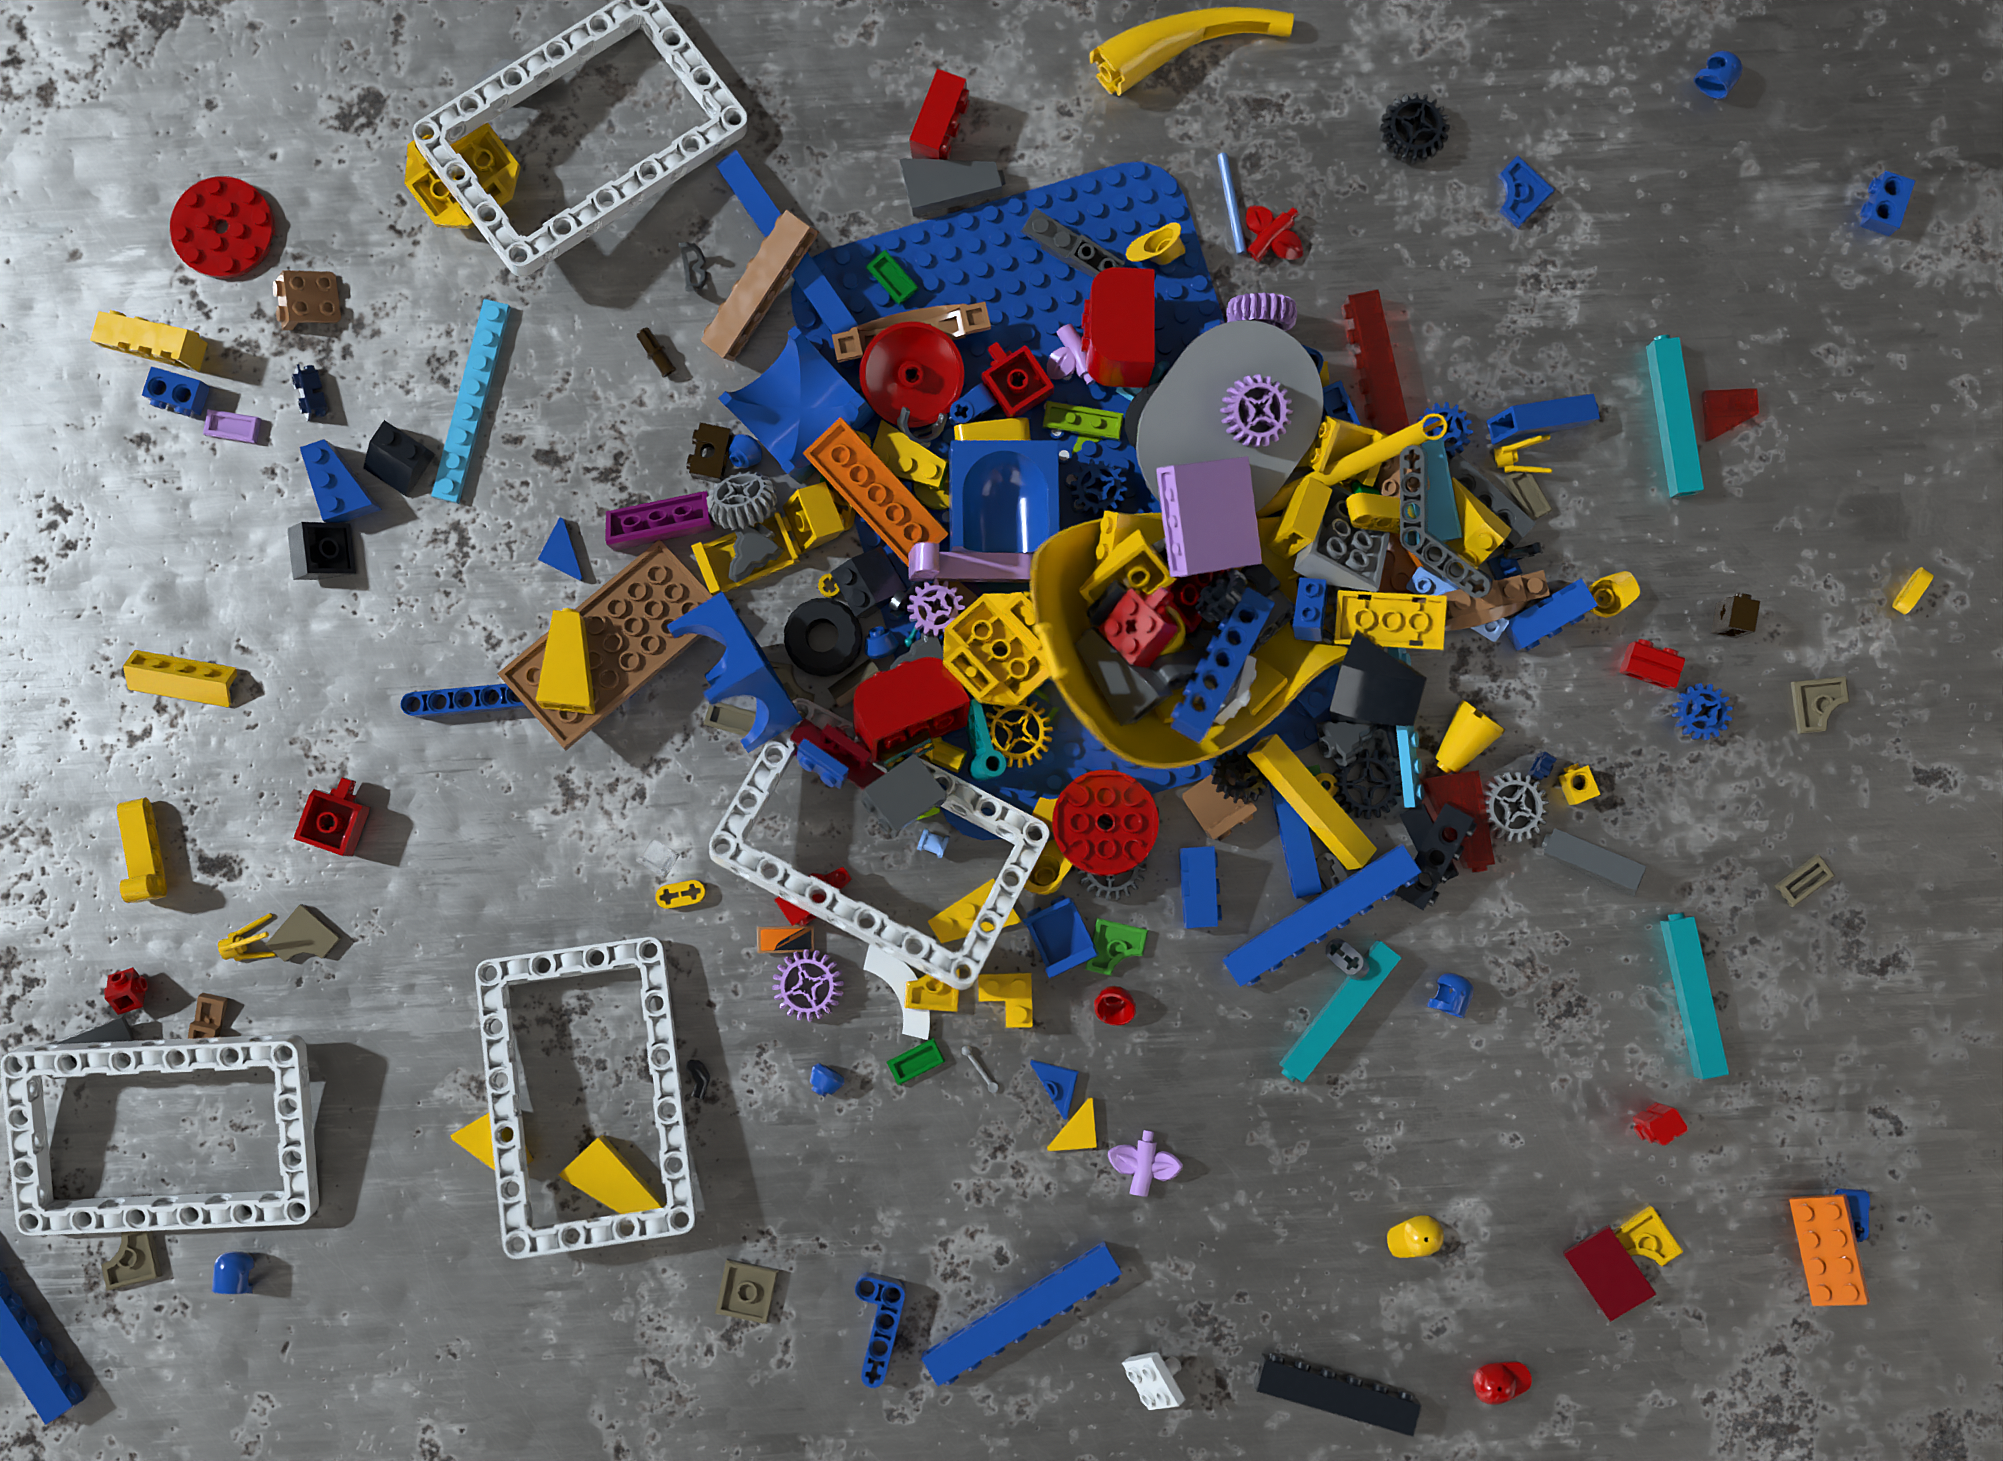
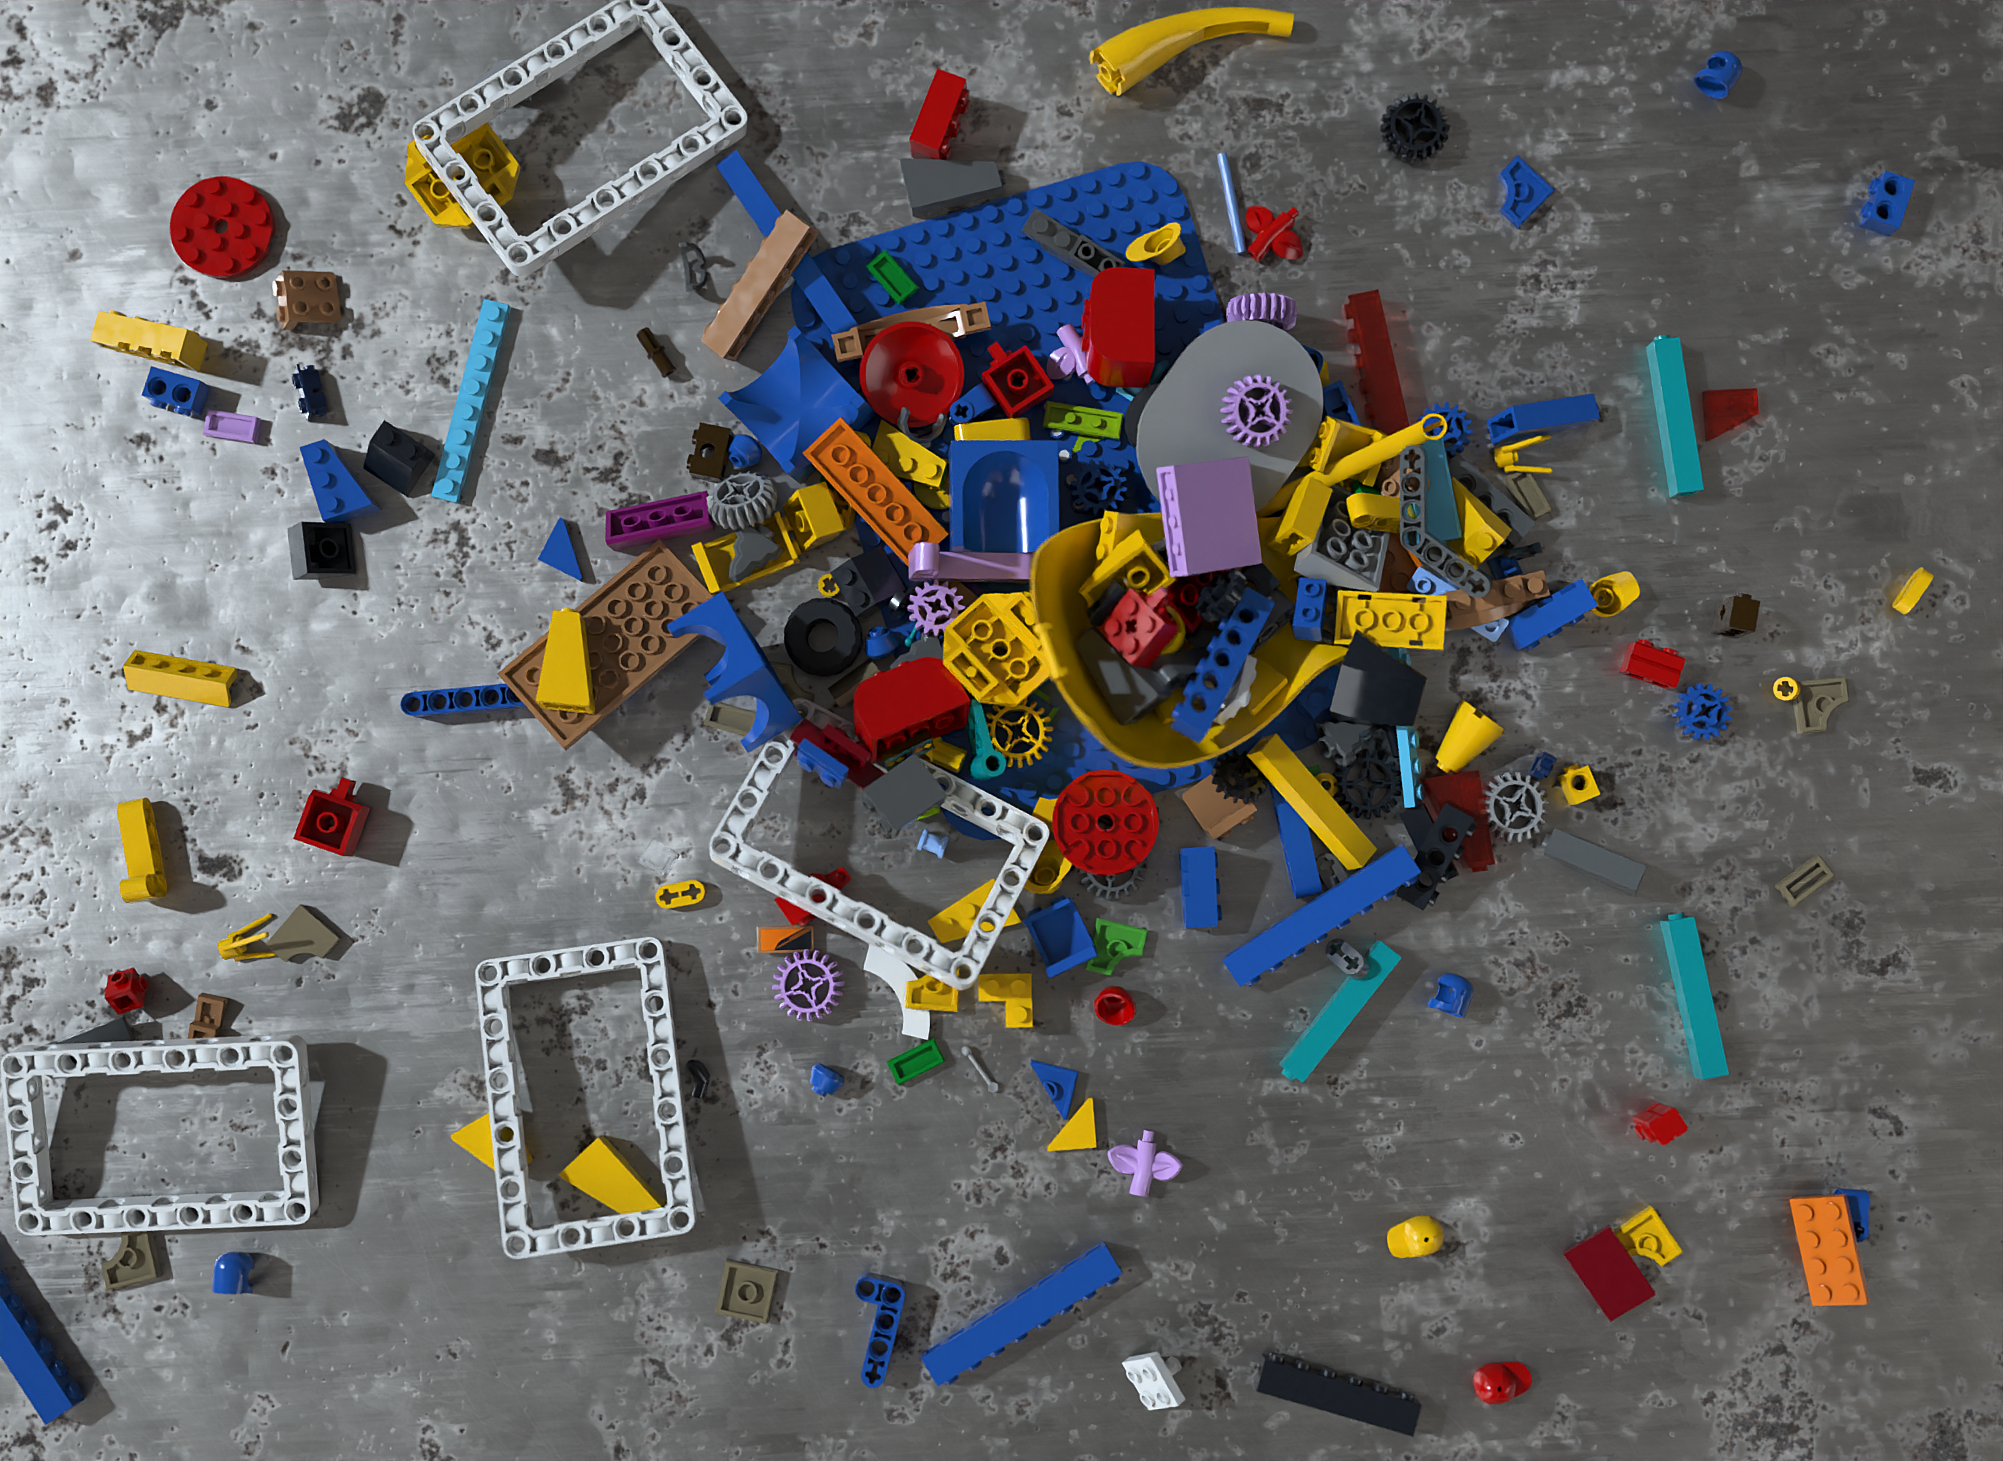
(1780, 694): none -> yellow bush

